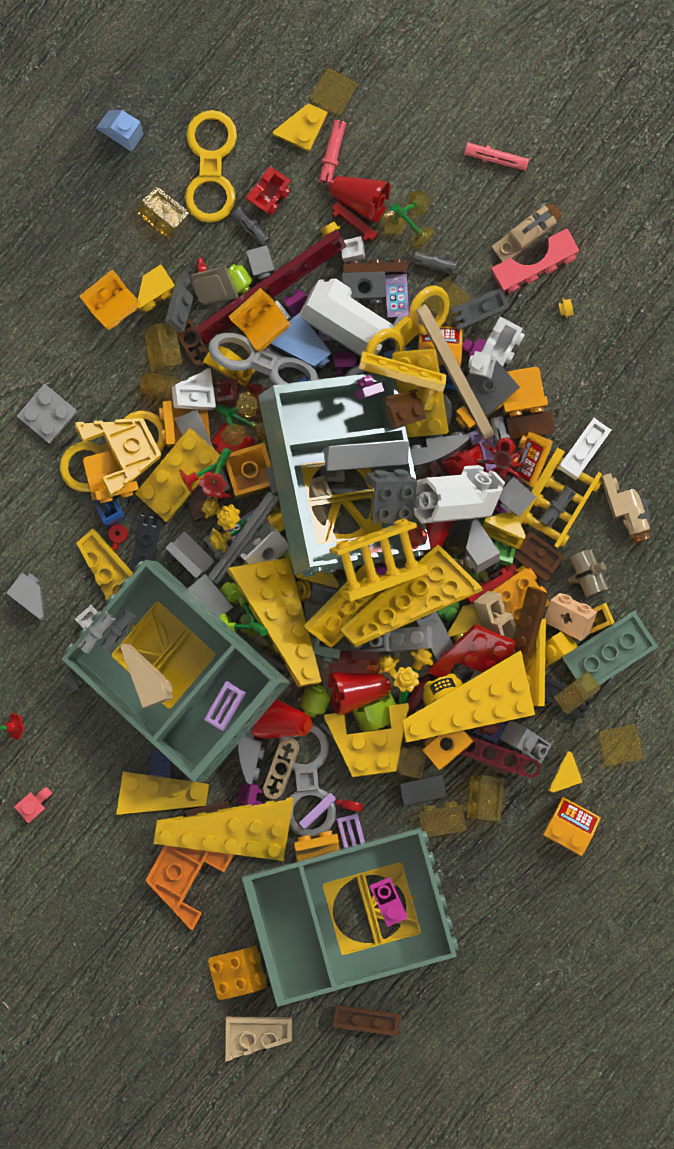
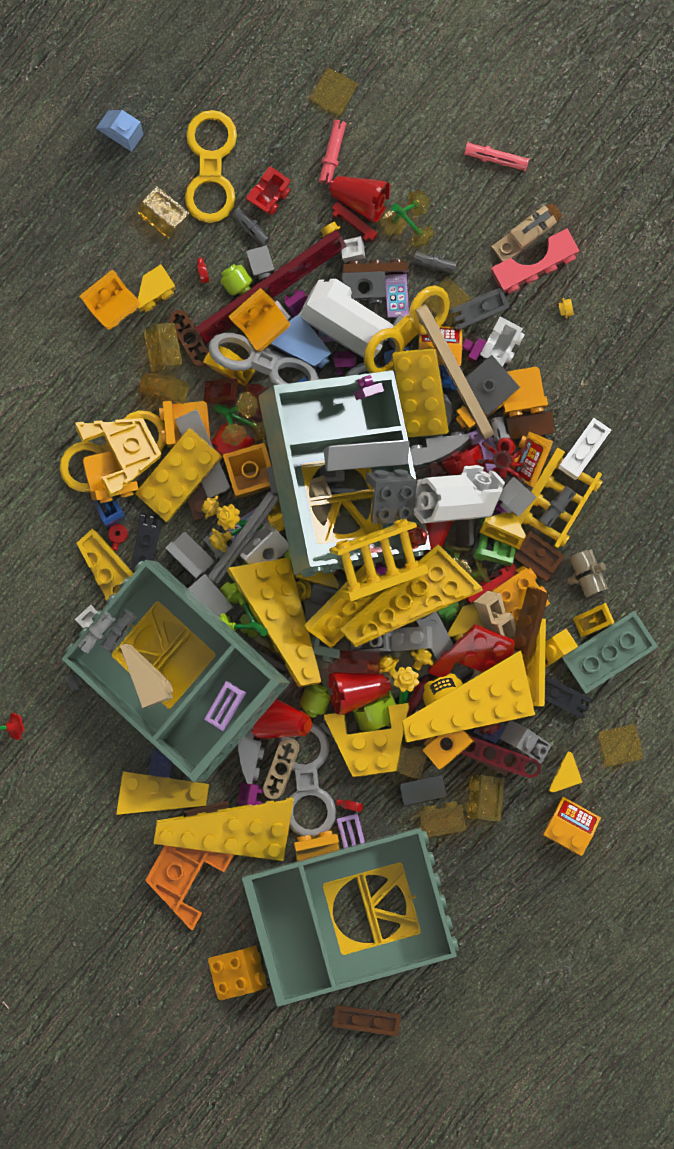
(28, 594): light grey slope -> none
(32, 805): coral plate -> none
(47, 413): light grey plate -> none
(180, 303): dark grey hinge -> none
(195, 392): white wing -> none
(211, 482): red plant -> none
(214, 286): dark tan piece -> none
(255, 1033): tan wing -> none
(302, 127): yellow wing -> none
(317, 811): lavender tile -> none
(388, 901): dark pink slope -> none
(404, 409): reddish brown plate -> none
(408, 373): yellow piece -> none
(480, 549): light grey slope -> none
(482, 364): white brick -> none
(570, 616): light nougat brick -> none
(577, 693): clear yellow slope -> none
(630, 506): tan plate -> none

